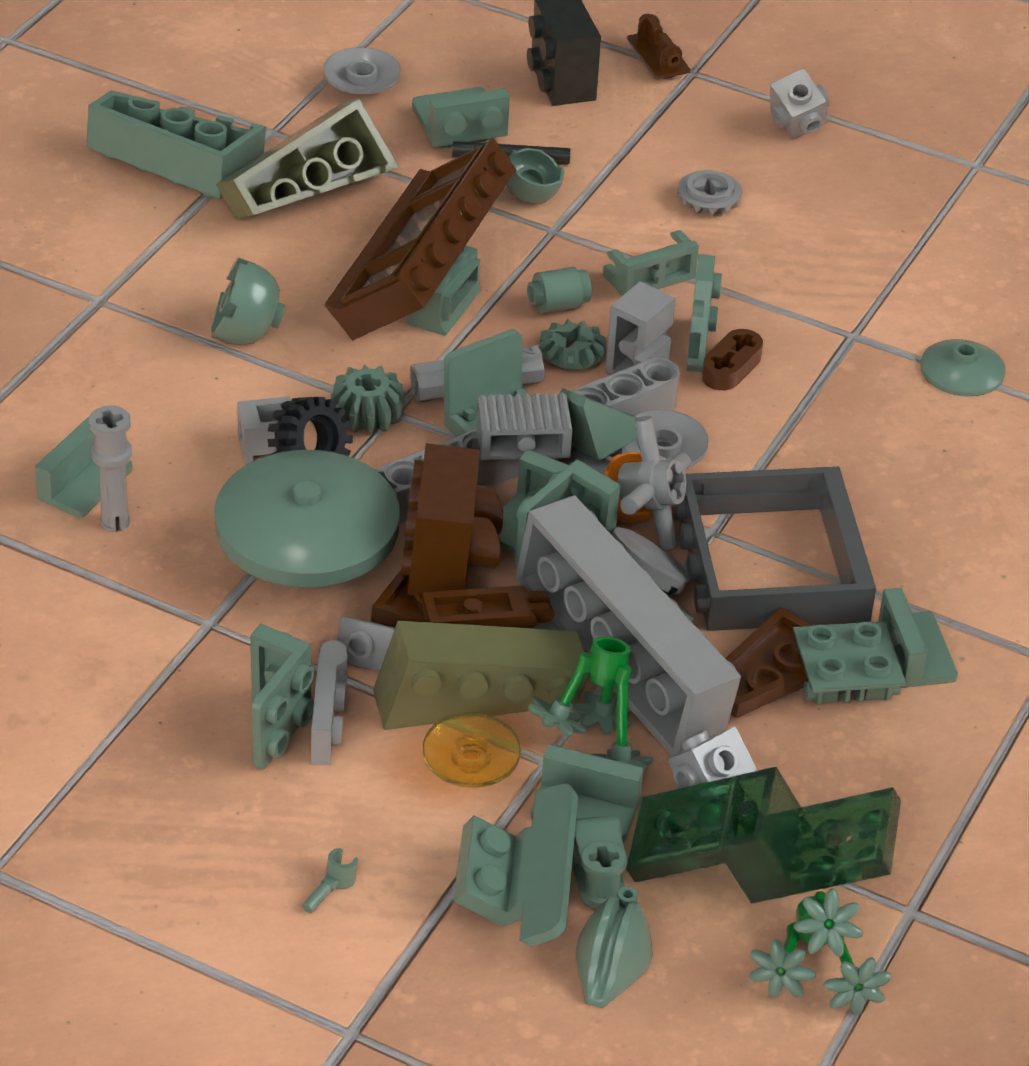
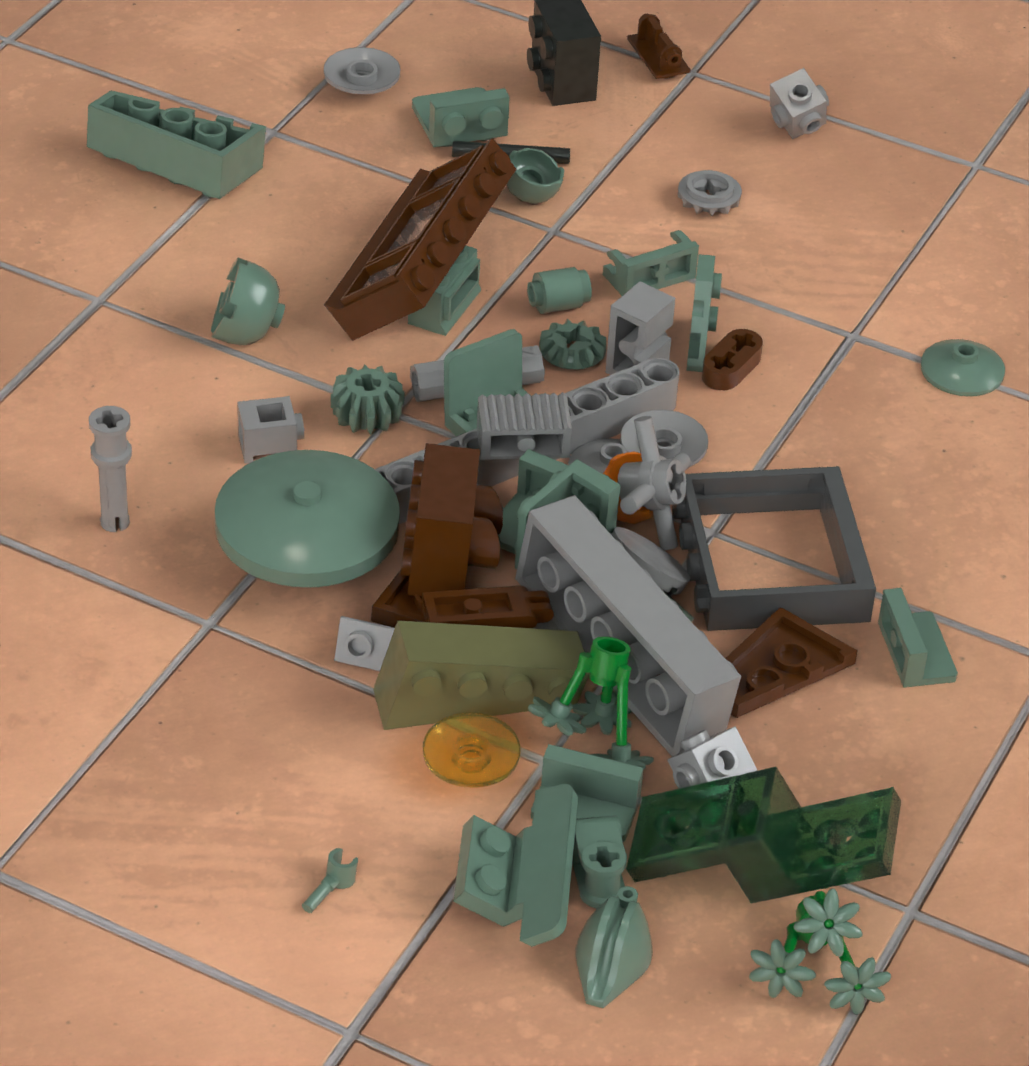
(69, 475): sand green panel -> none
(279, 691): sand green bracket -> none
(316, 159): olive wedge -> none
(322, 414): black tyre -> none
(328, 699): light grey hinge -> none
(598, 427): sand green slope -> none
(849, 659): sand green hinge -> none

